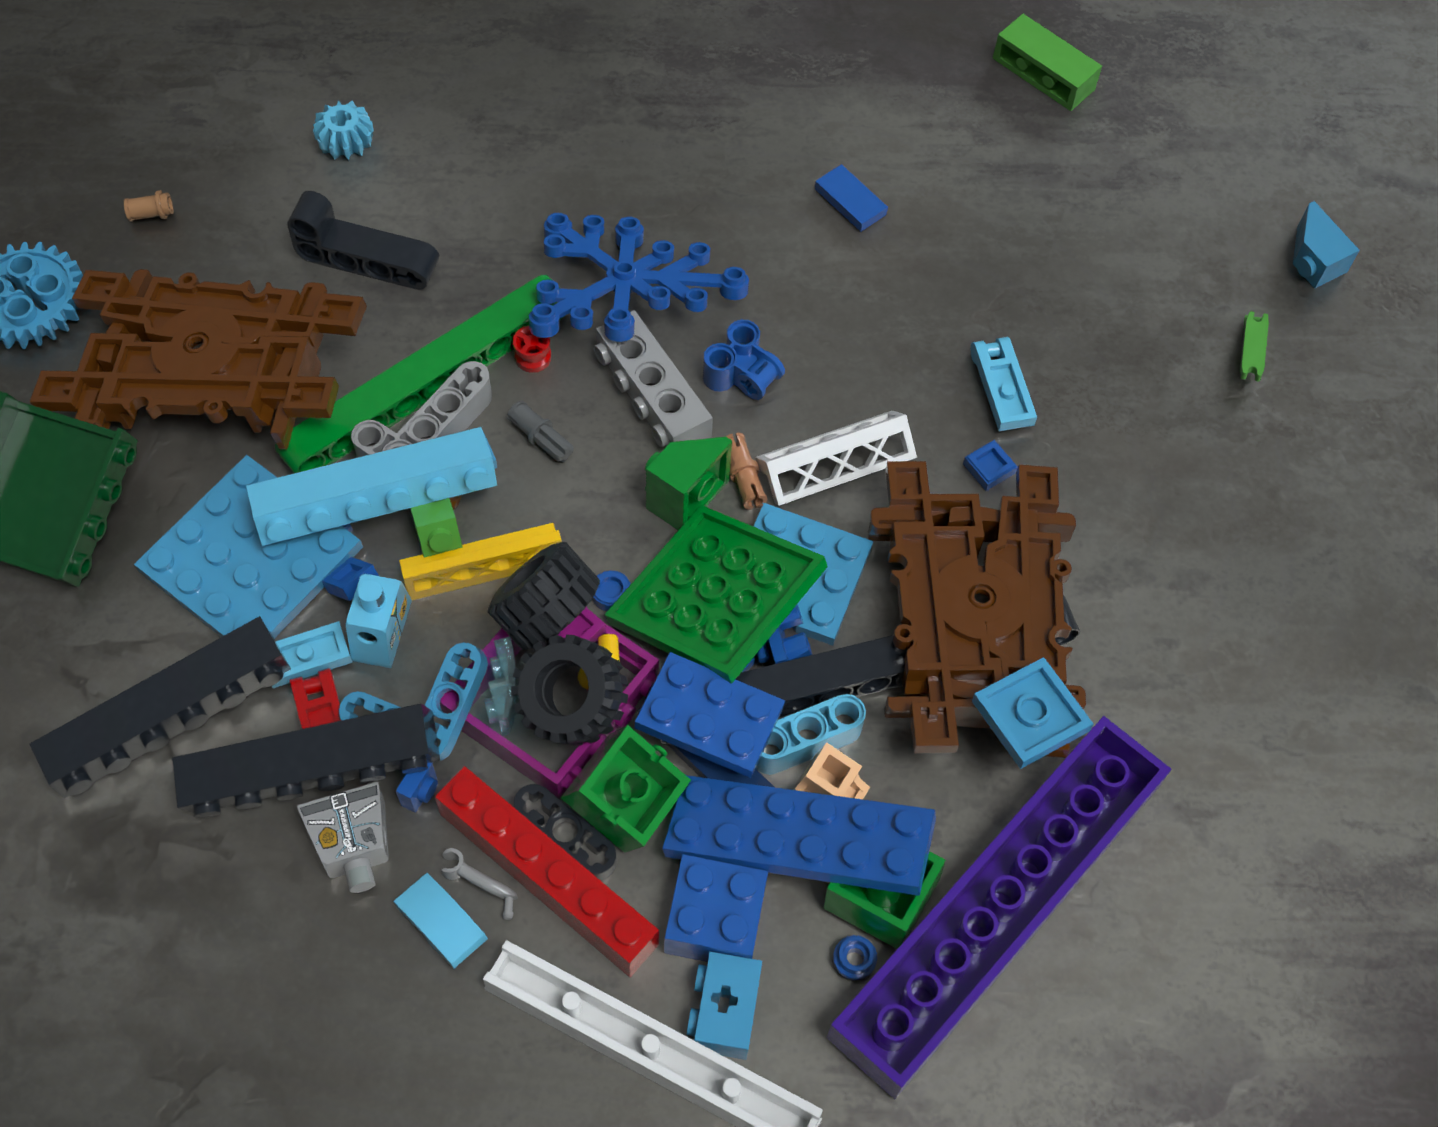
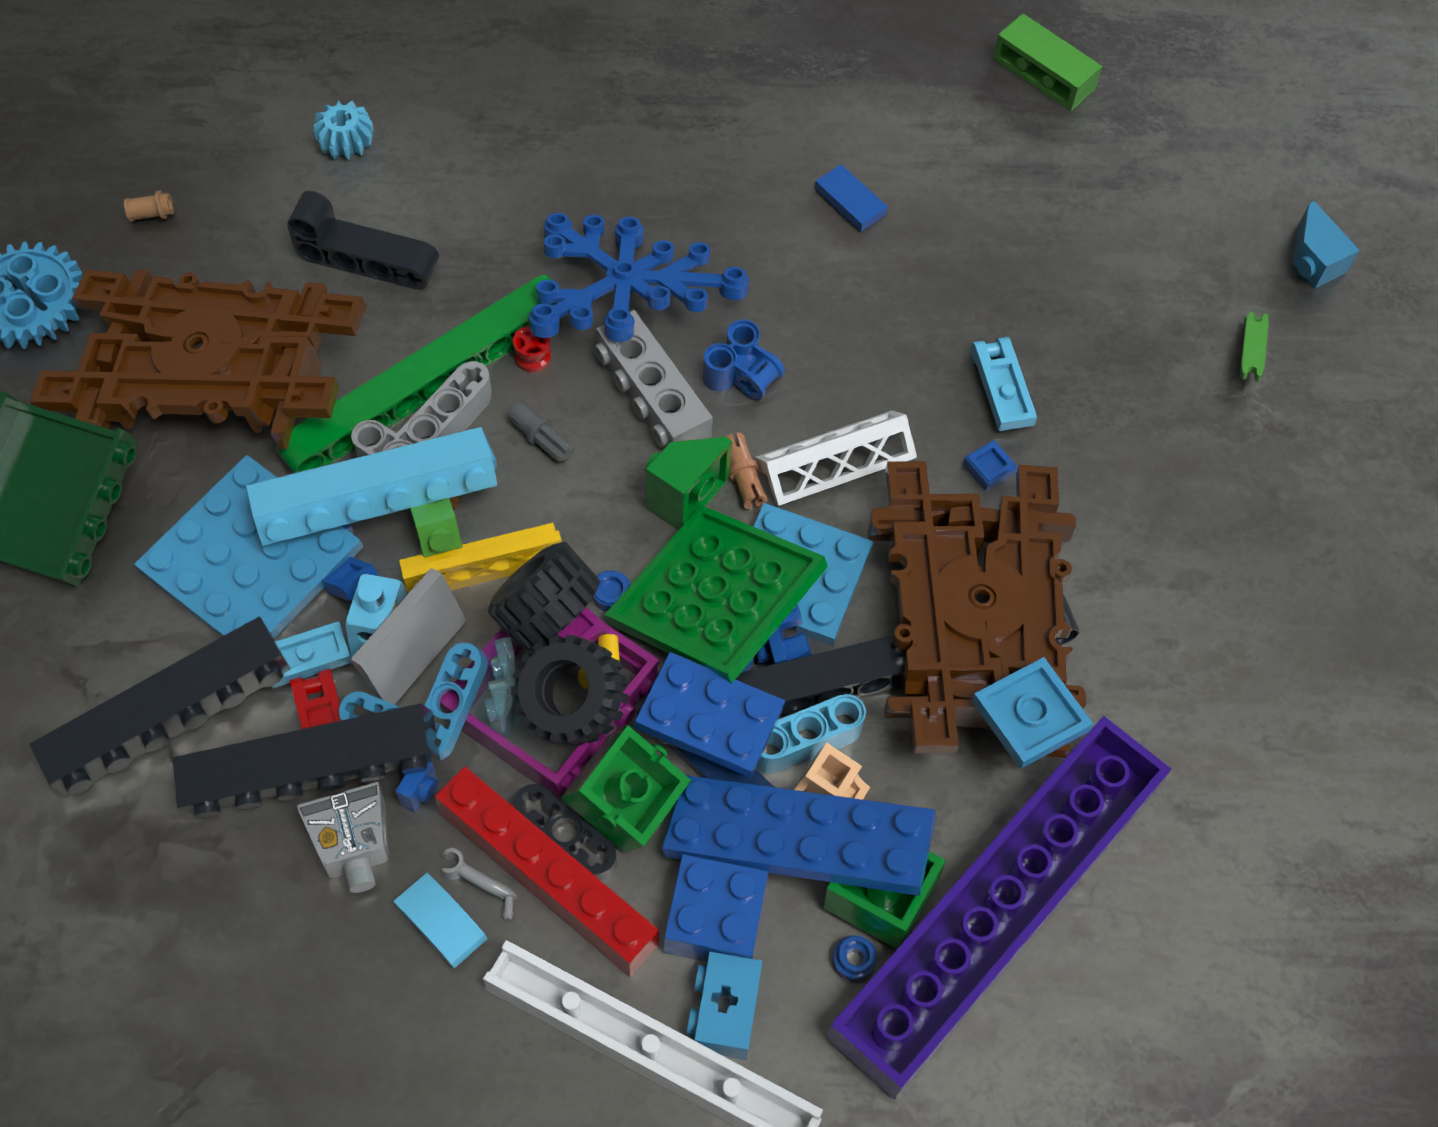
(409, 638): none -> light grey tile

